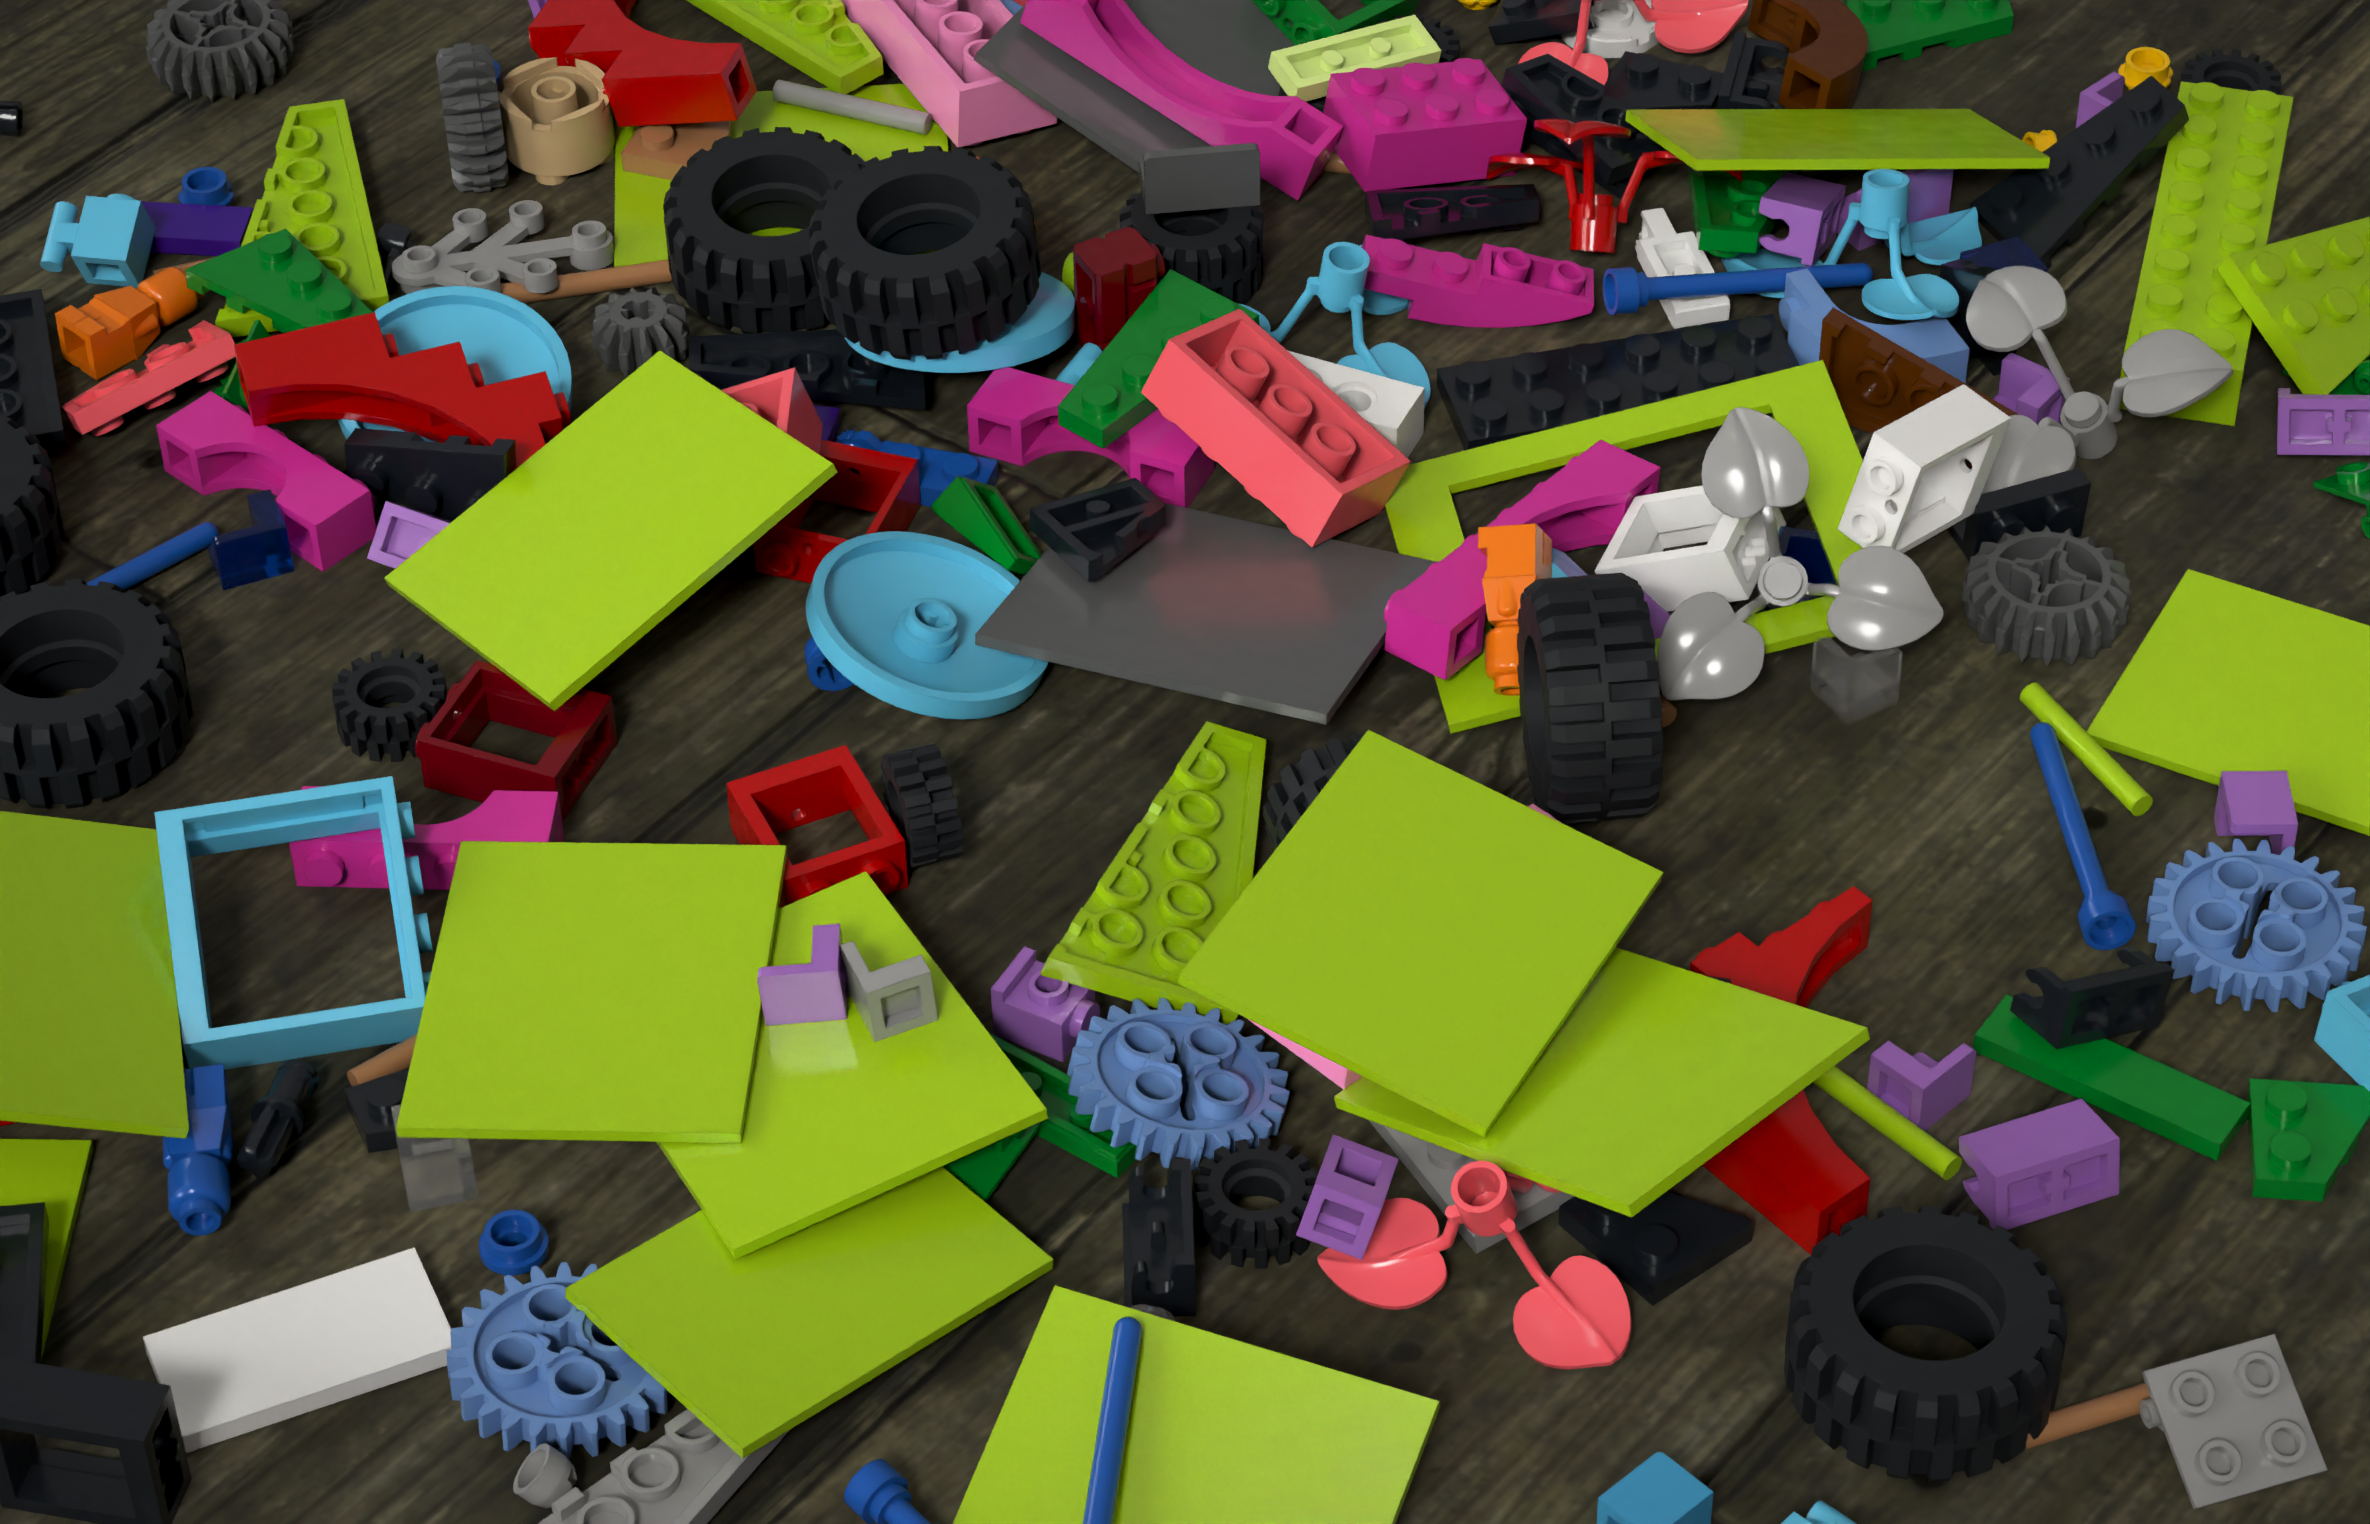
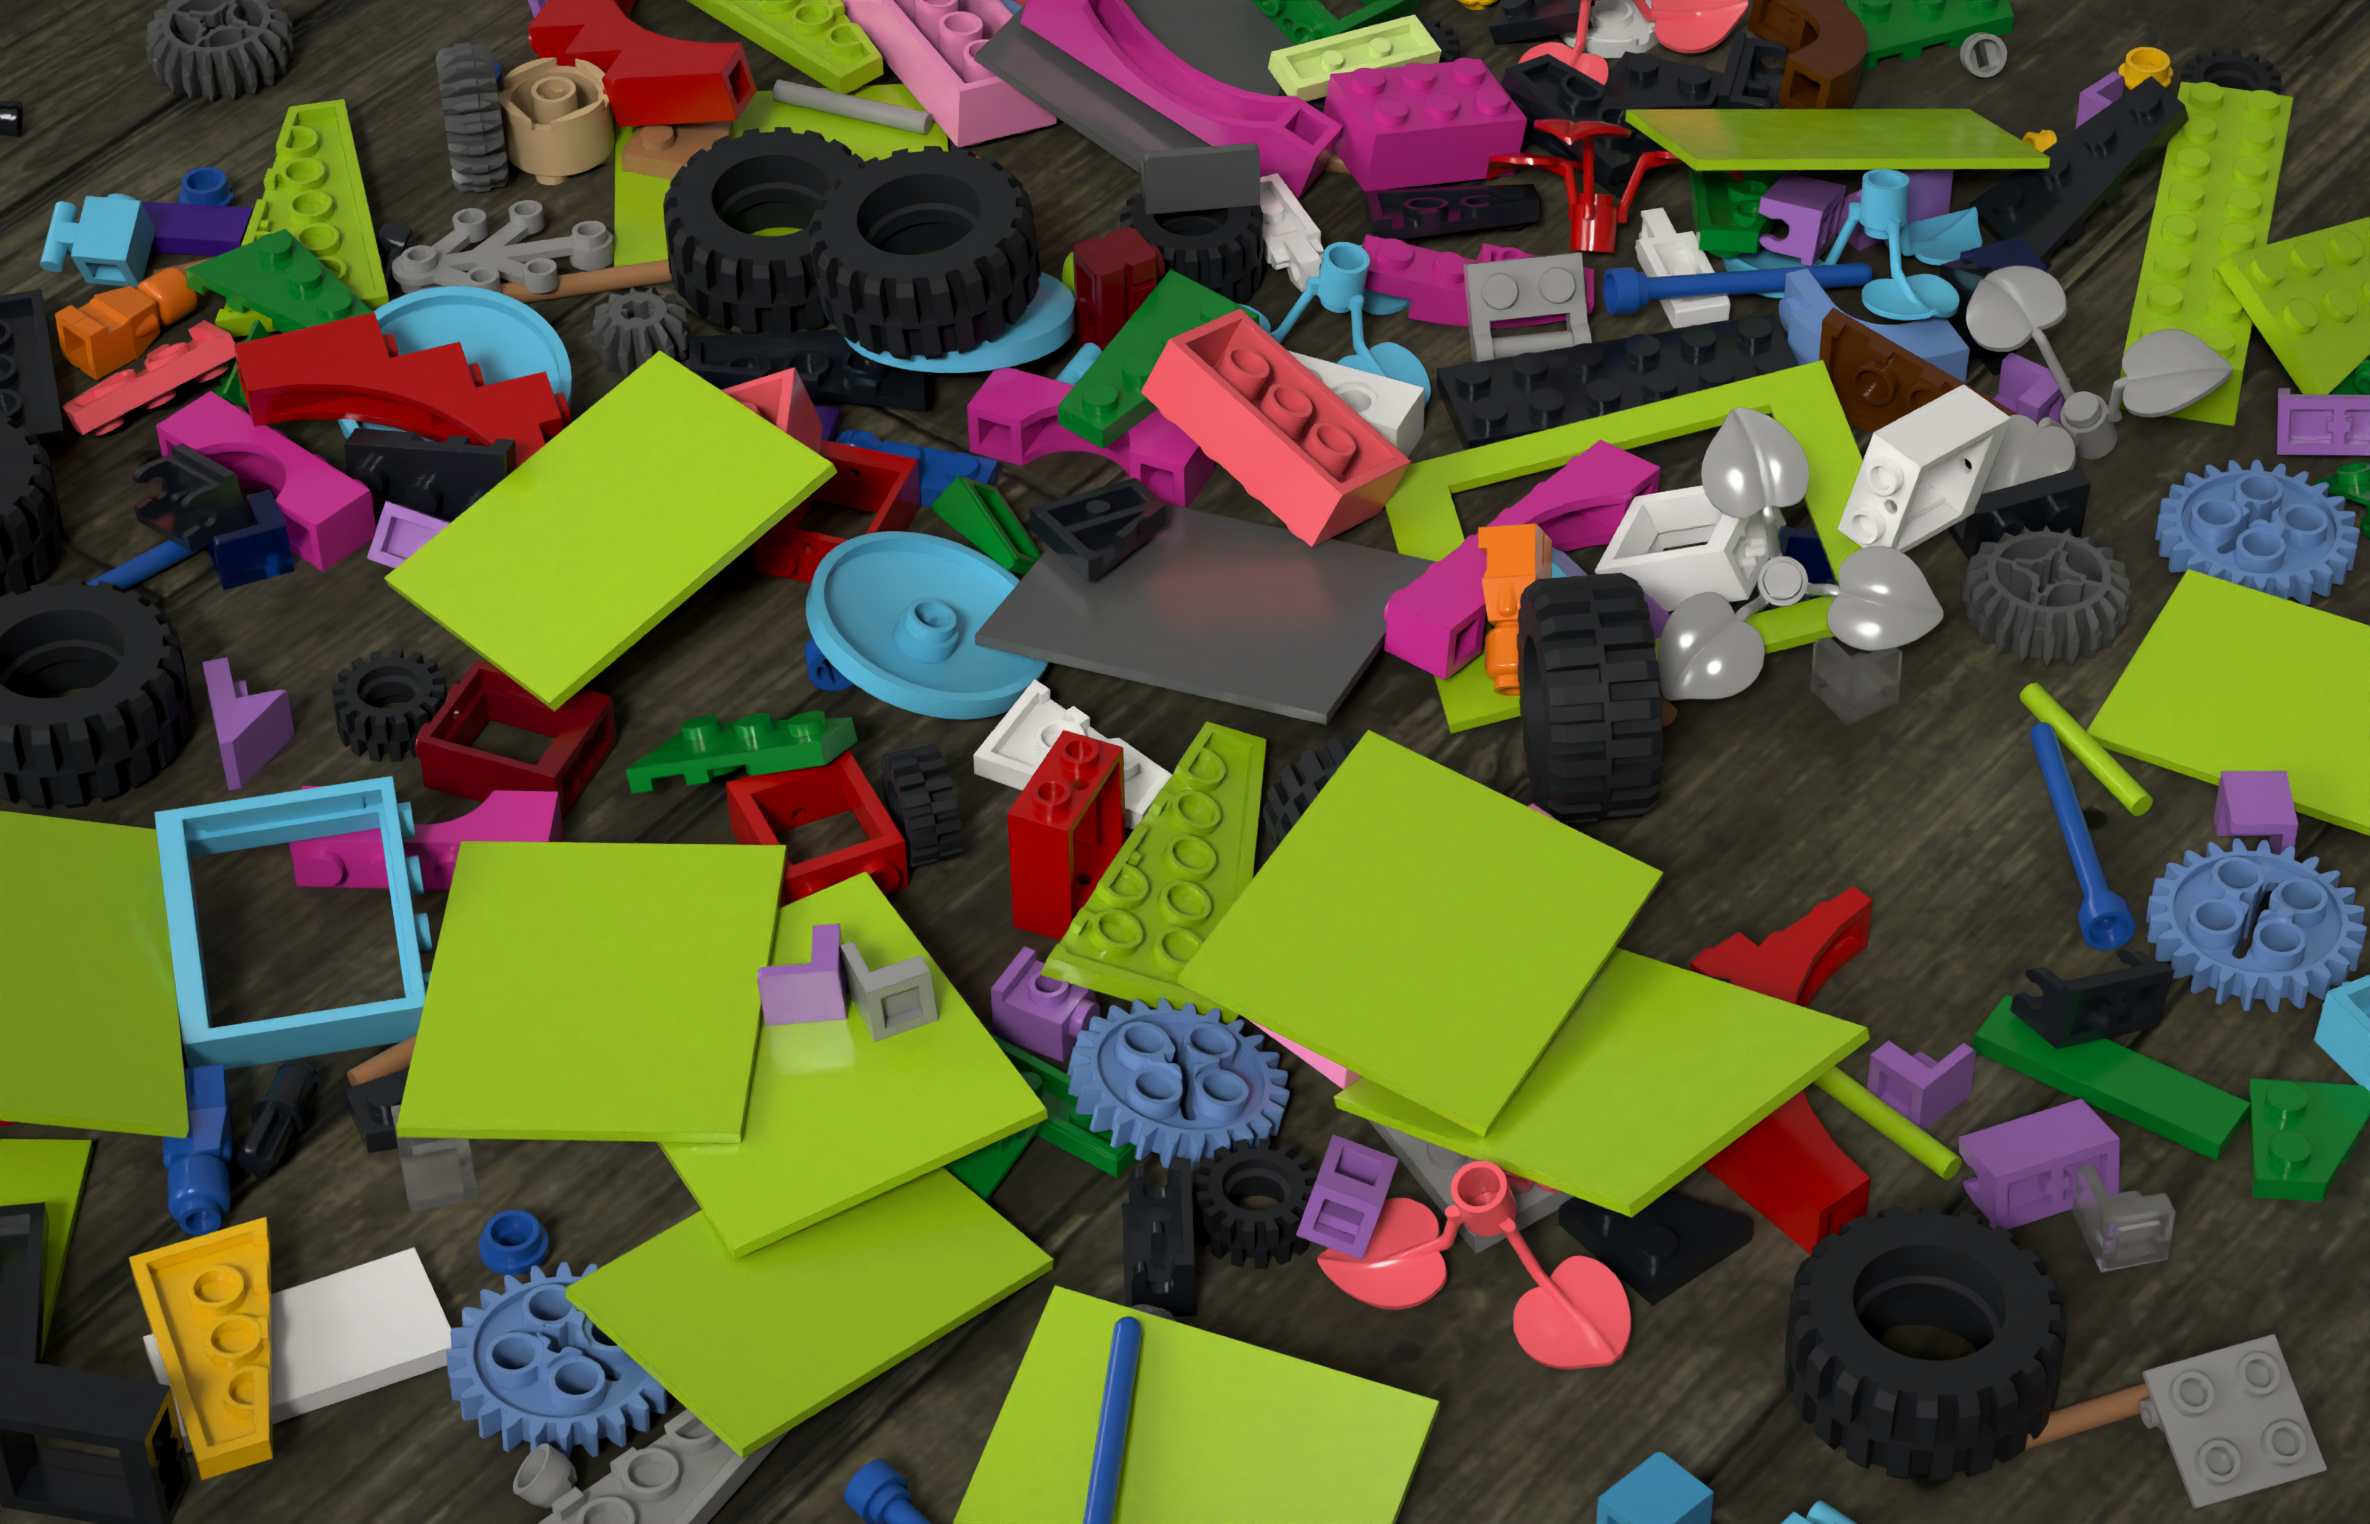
(195, 500): none -> black hinge
(215, 1340): none -> yellow wing
(246, 726): none -> medium lavender slope
(761, 744): none -> green wing
(1031, 729): none -> white wing
(1065, 832): none -> red window
(1289, 233): none -> white hinge
(1525, 290): none -> light grey plate
(1992, 51): none -> light grey hinge
(2122, 1226): none -> clear panel
(2259, 530): none -> medium blue gear

